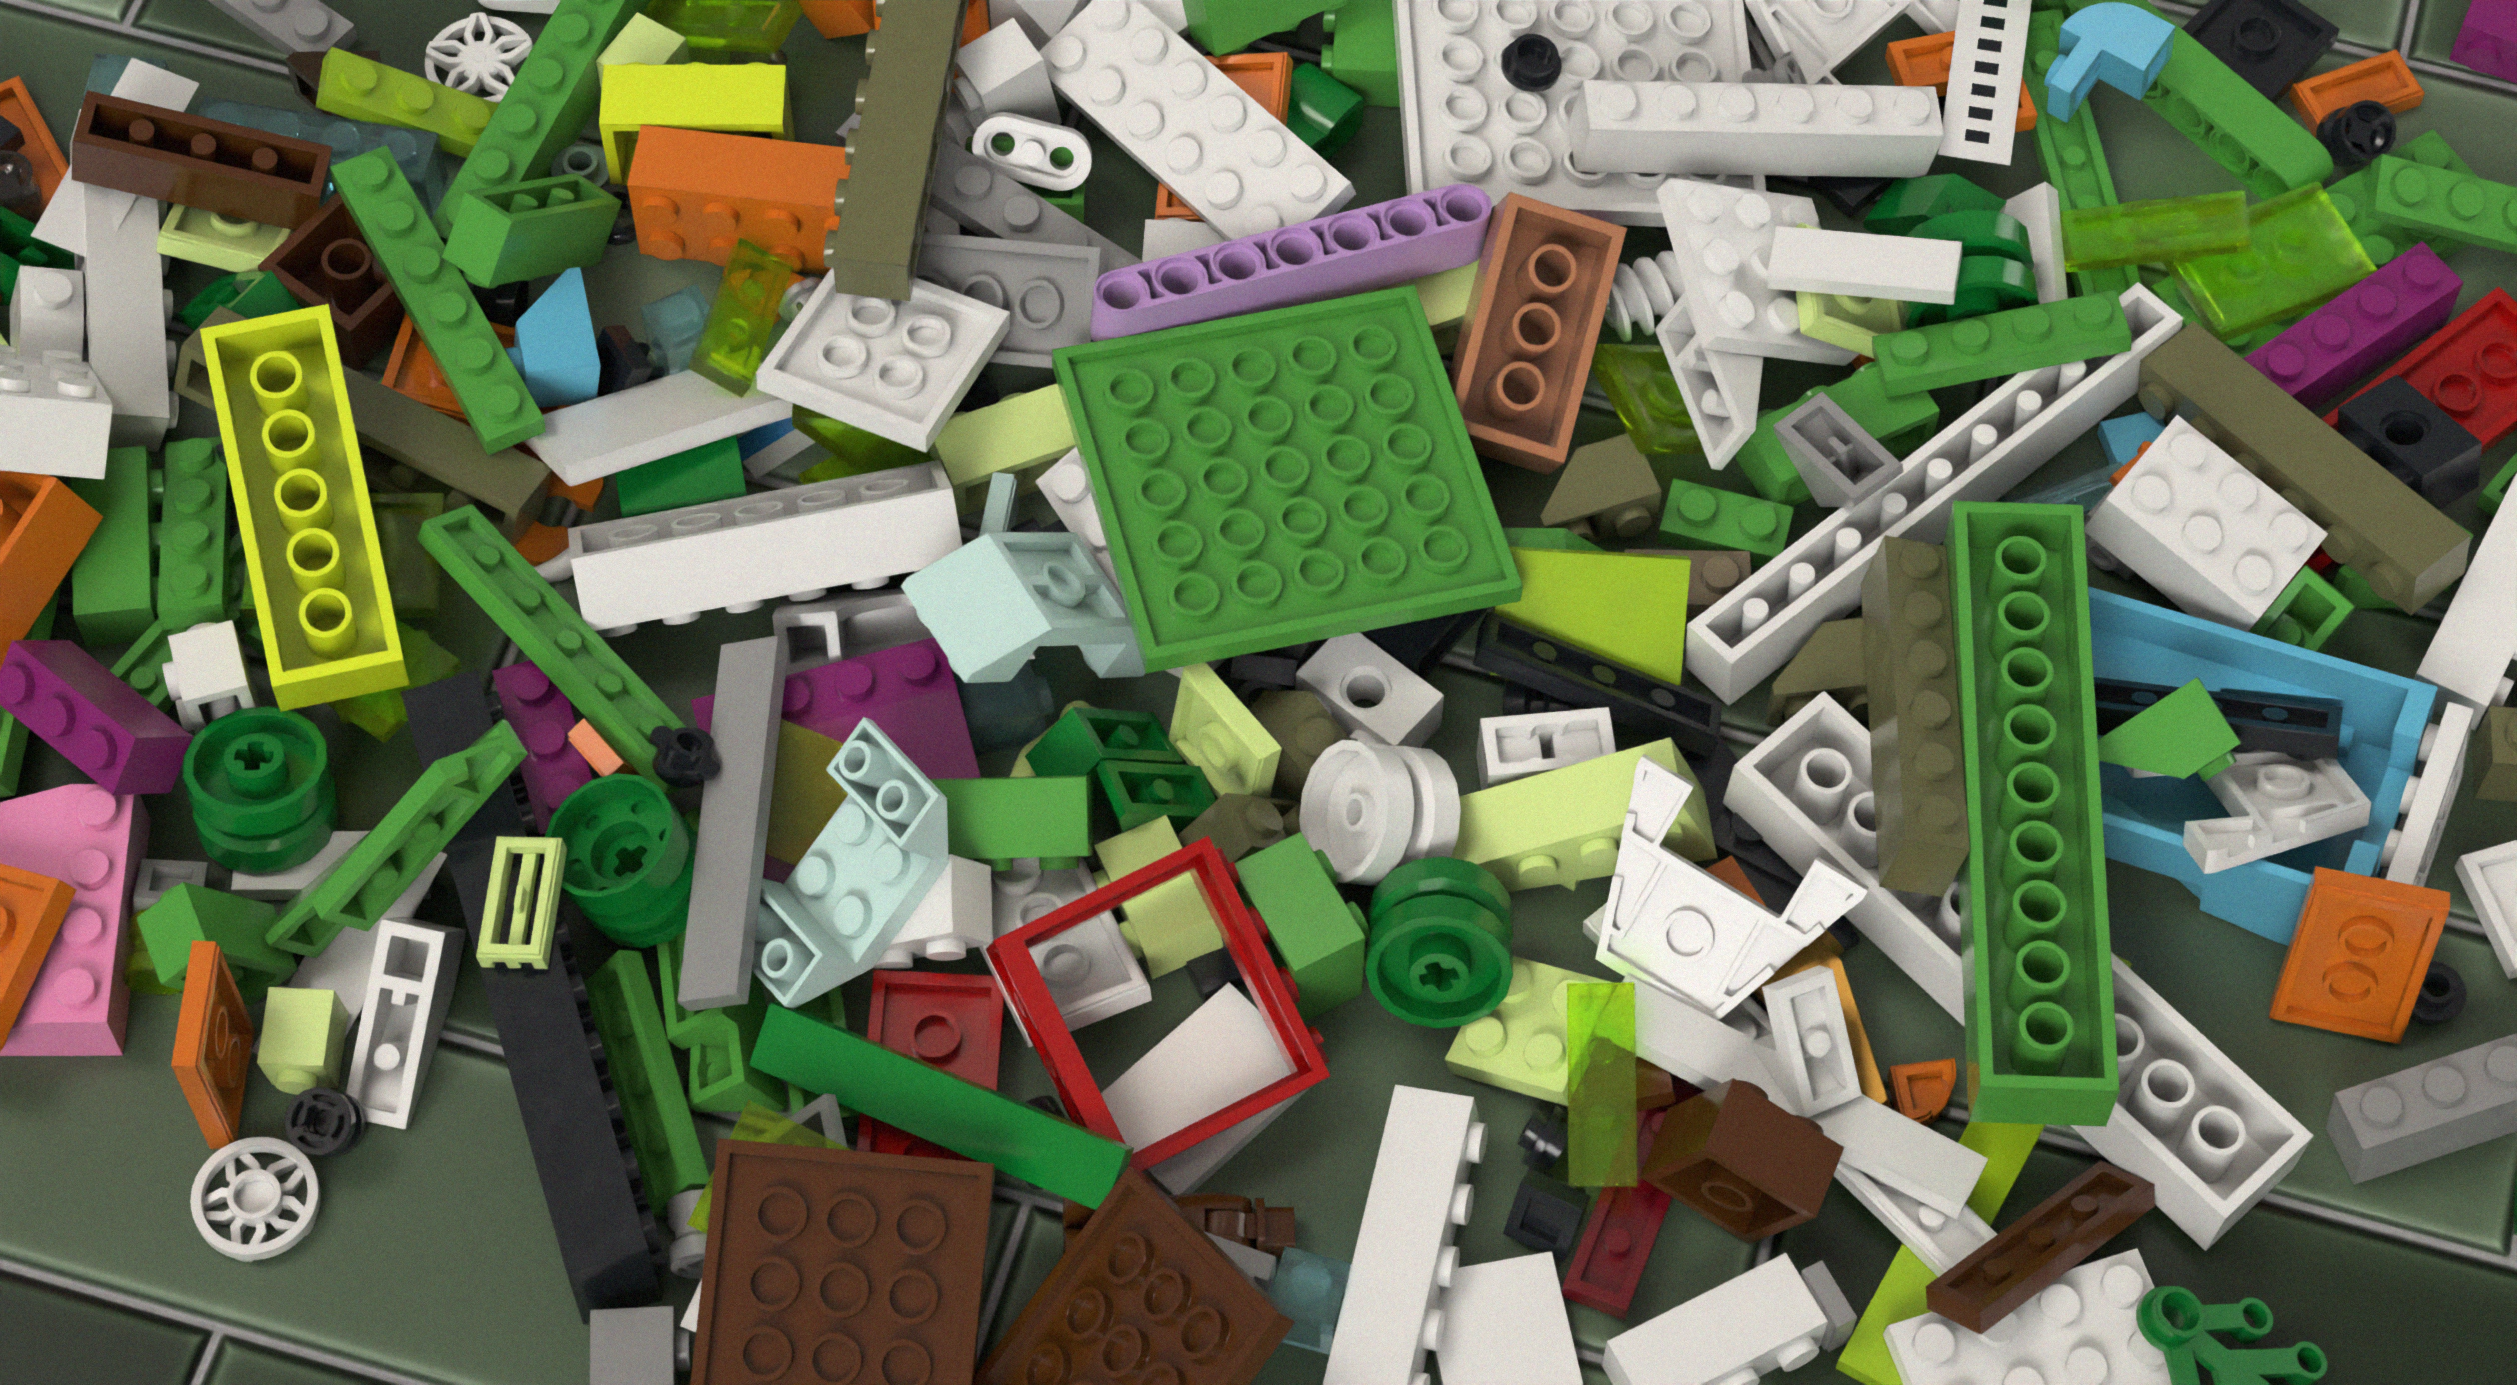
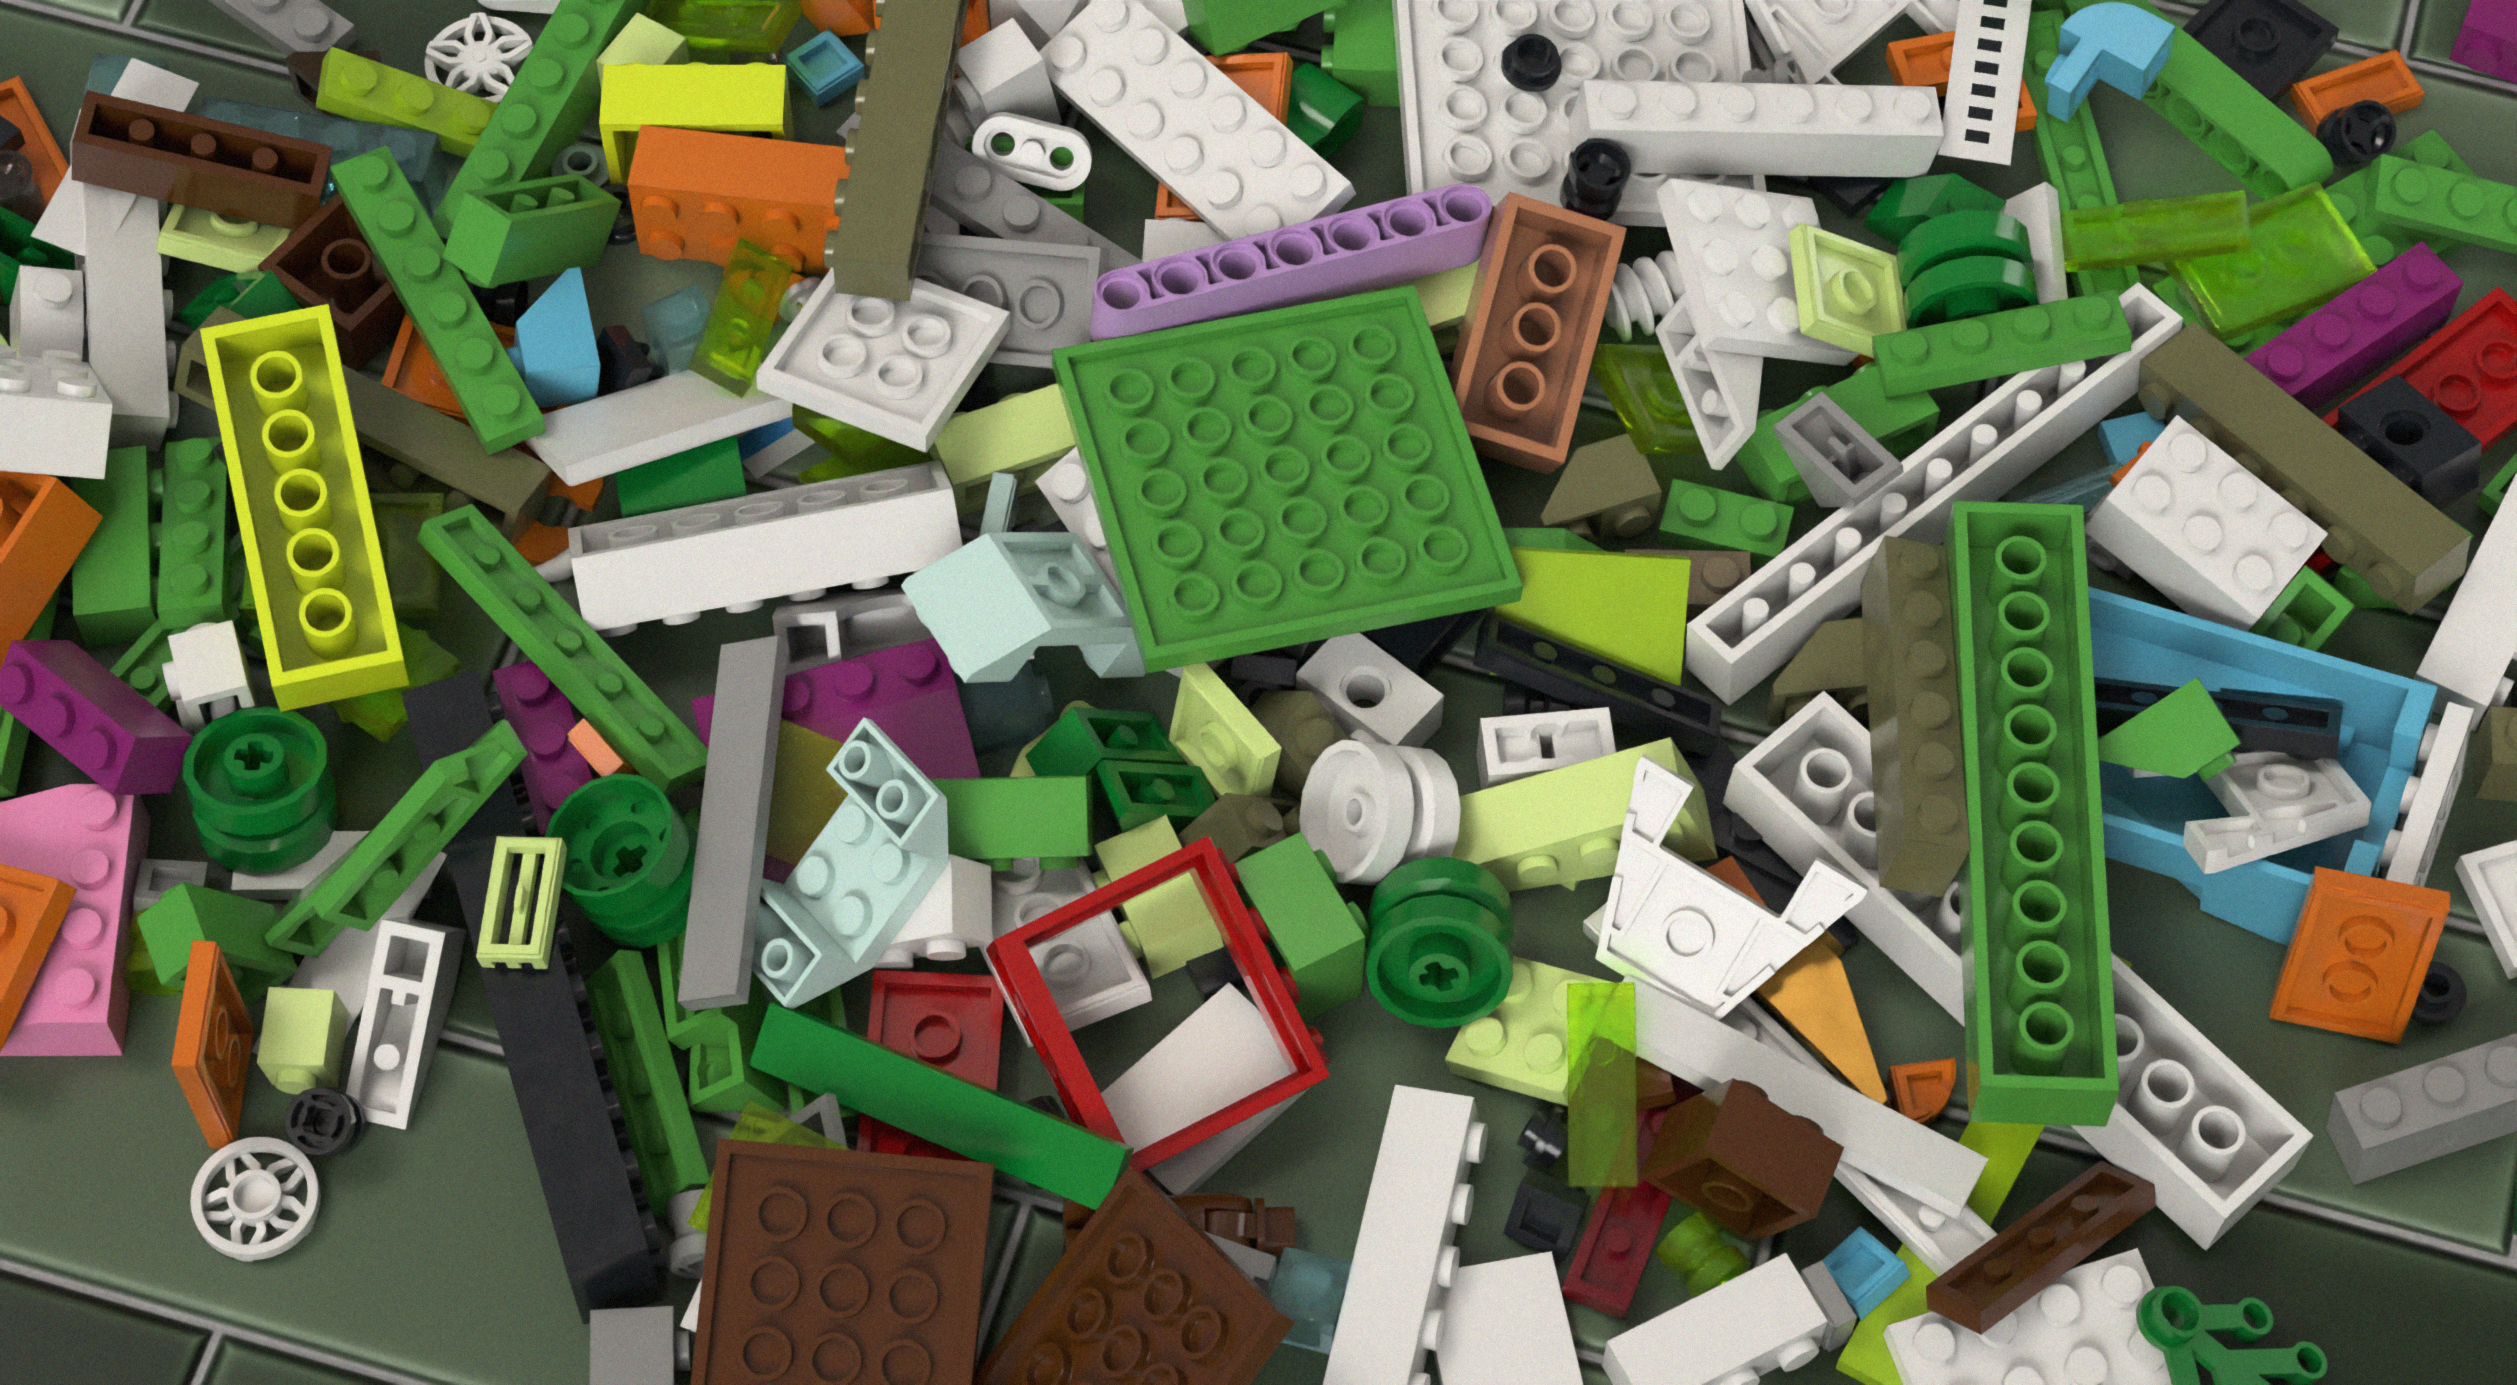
(683, 756): black plate -> none
(824, 68): none -> medium azure tile
(1595, 179): none -> black wheel
(1699, 1253): none -> clear neon green wheel
(1808, 1042): white slope -> none
(1864, 265): white tile -> none
(1865, 1271): none -> medium azure tile

